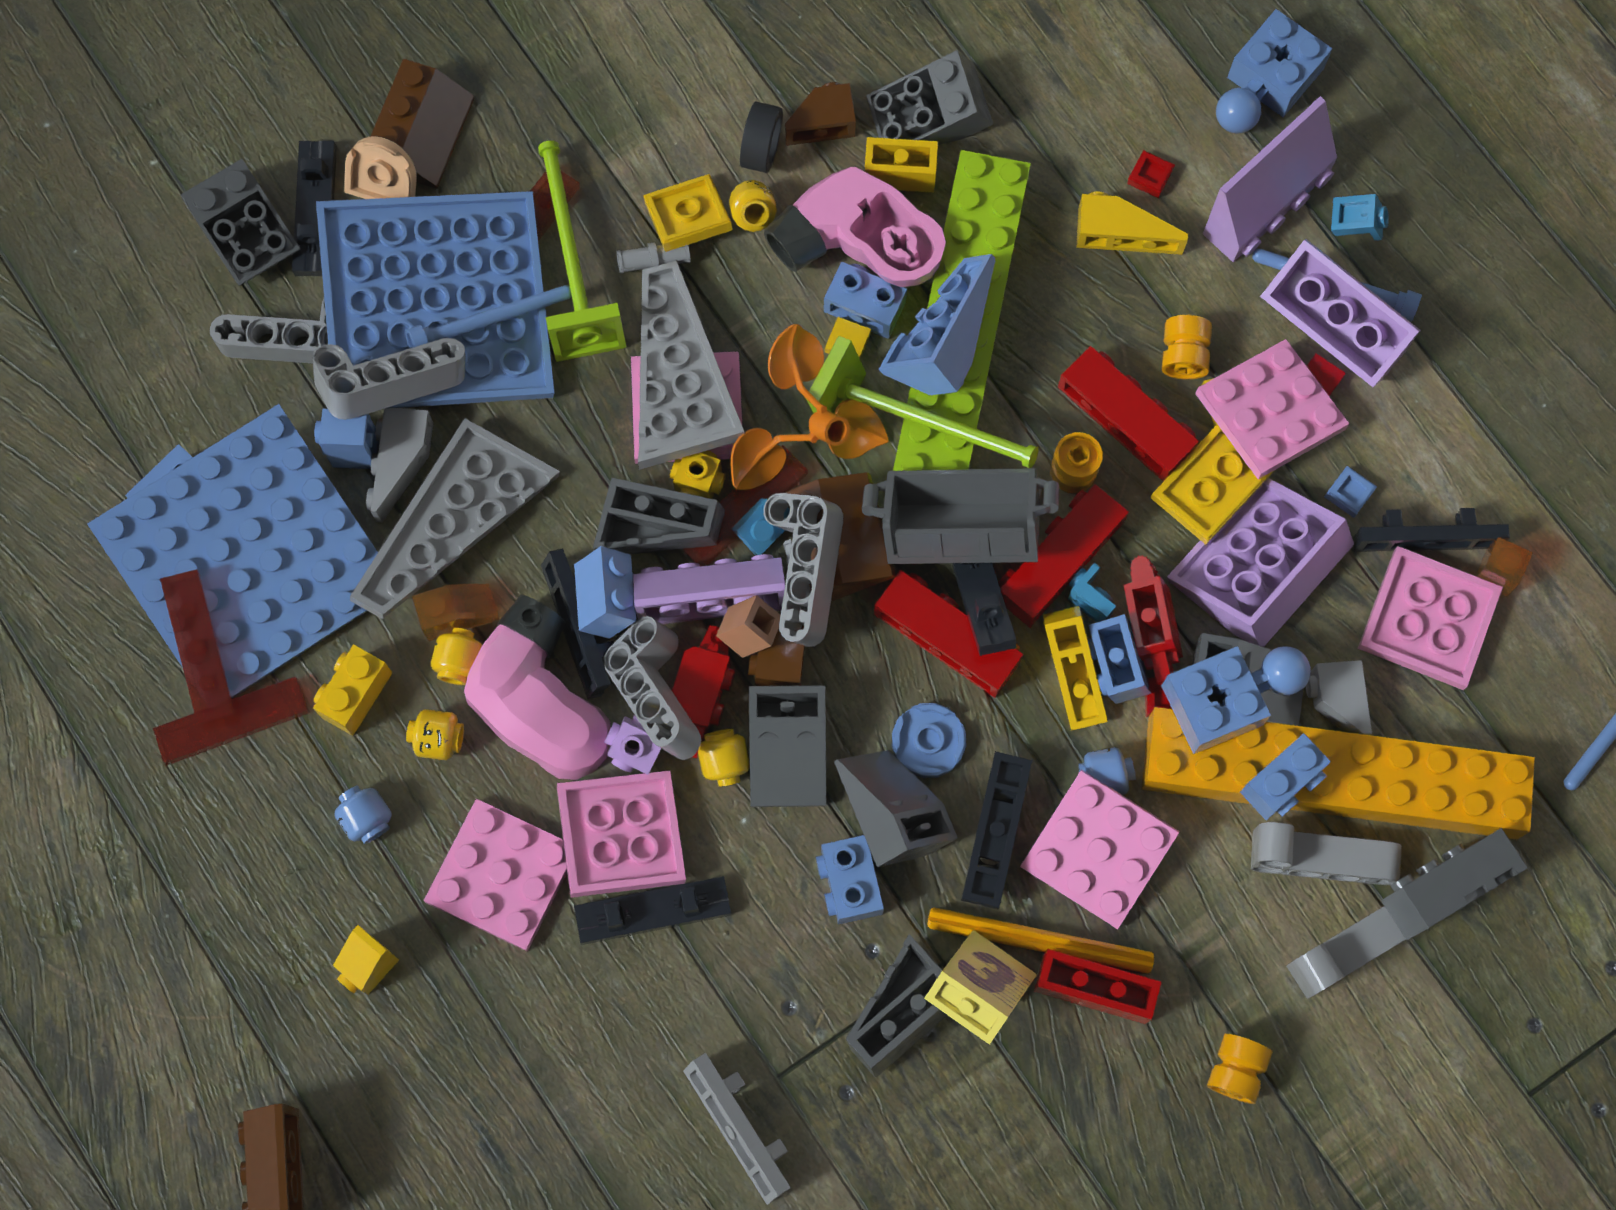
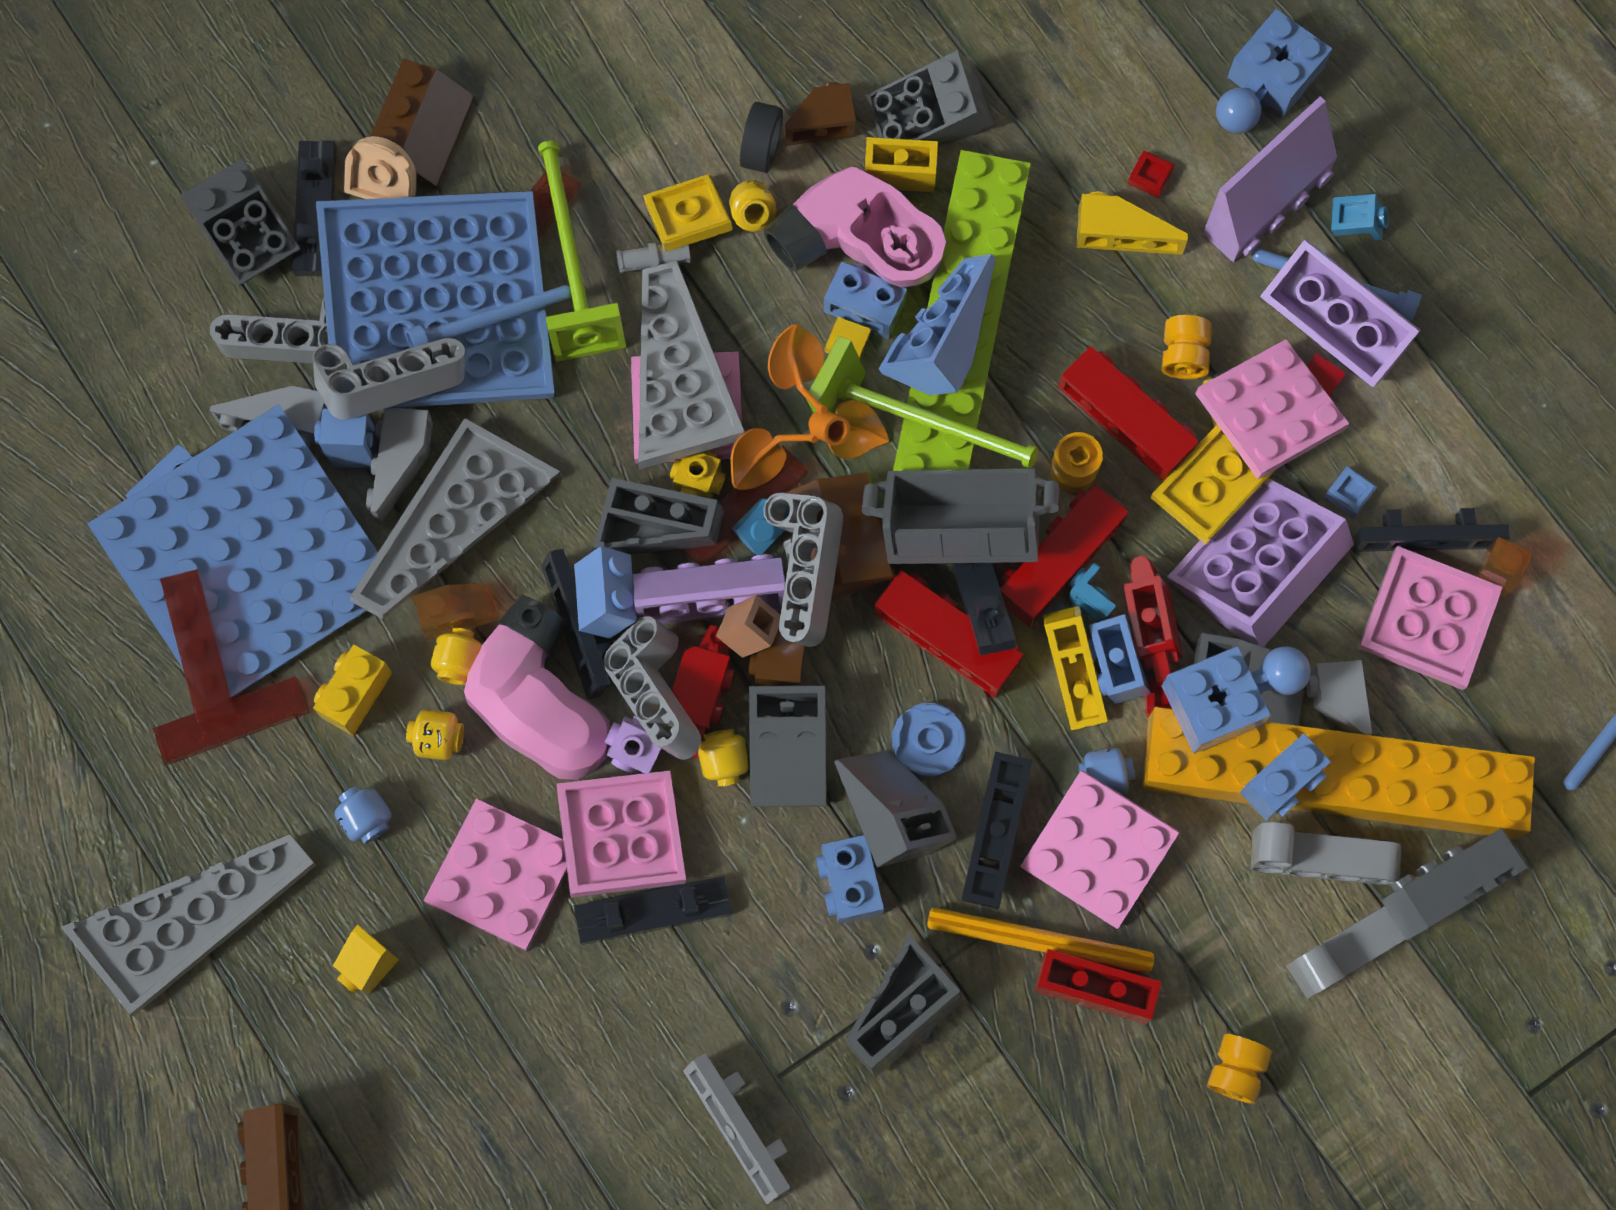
(169, 930): none -> light grey wing
(299, 404): none -> light grey slope
(980, 986): light yellow panel -> none

